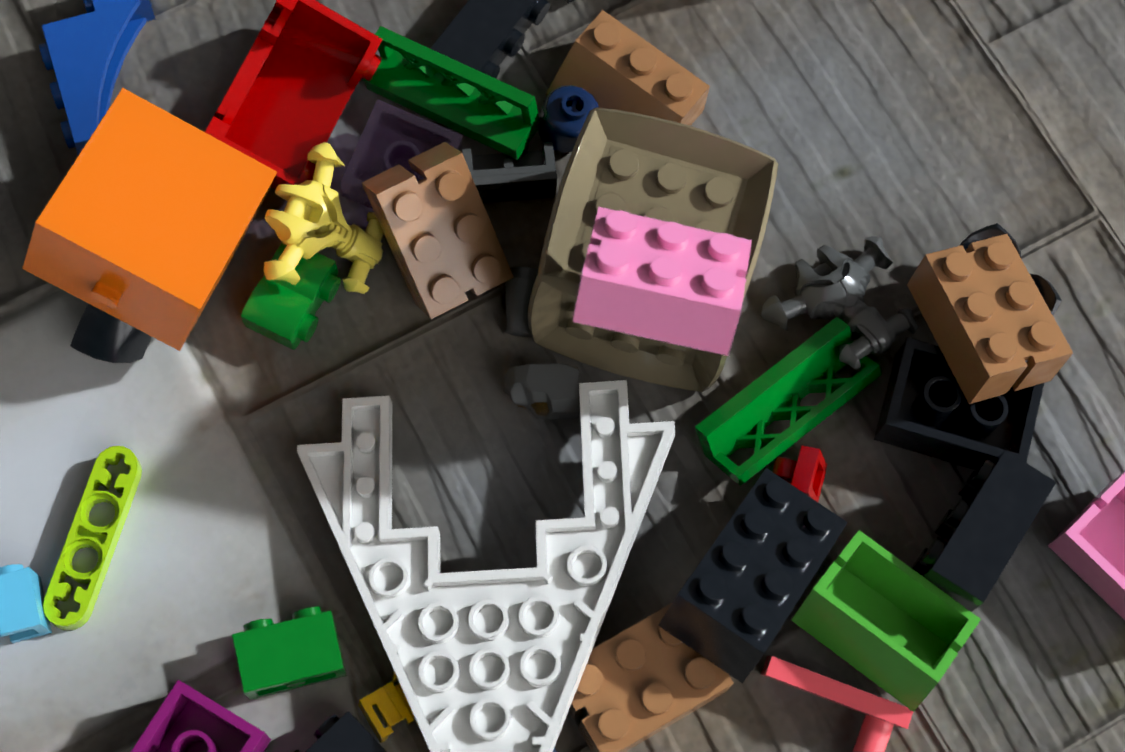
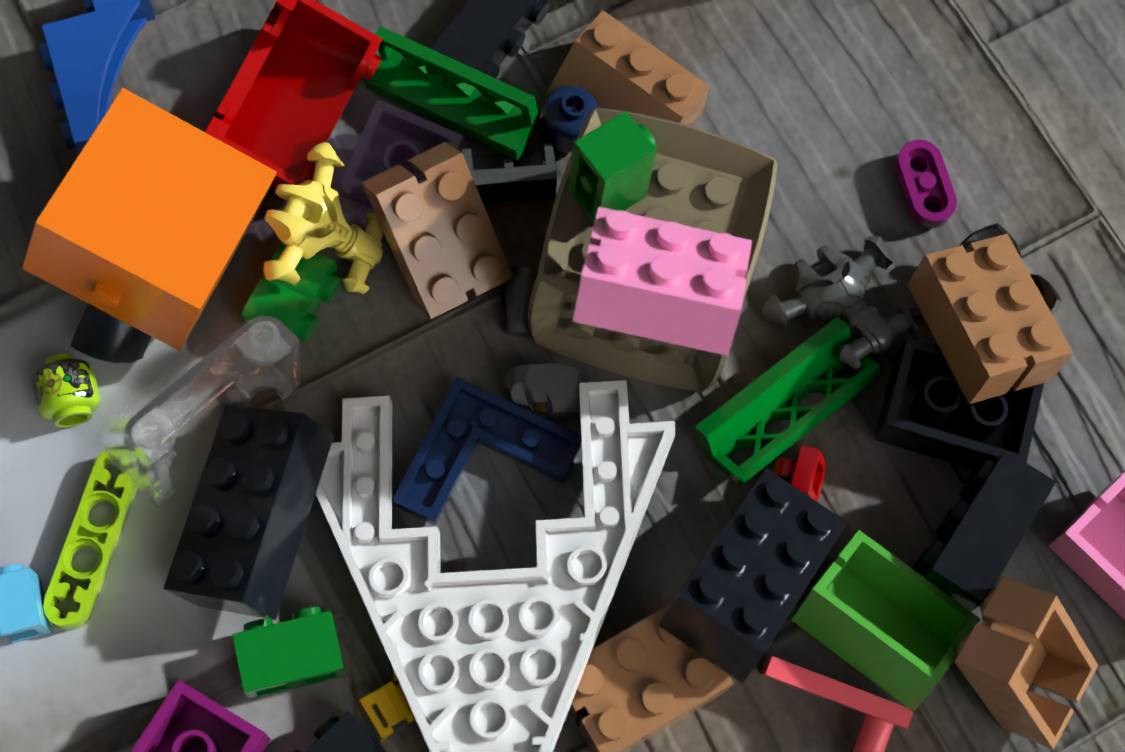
(66, 390): none -> lime head
(249, 353): none -> clear windscreen
(249, 511): none -> black brick
(476, 417): none -> dark blue plate
(612, 165): none -> green brick
(928, 186): none -> magenta plate
(1024, 644): none -> medium nougat piece

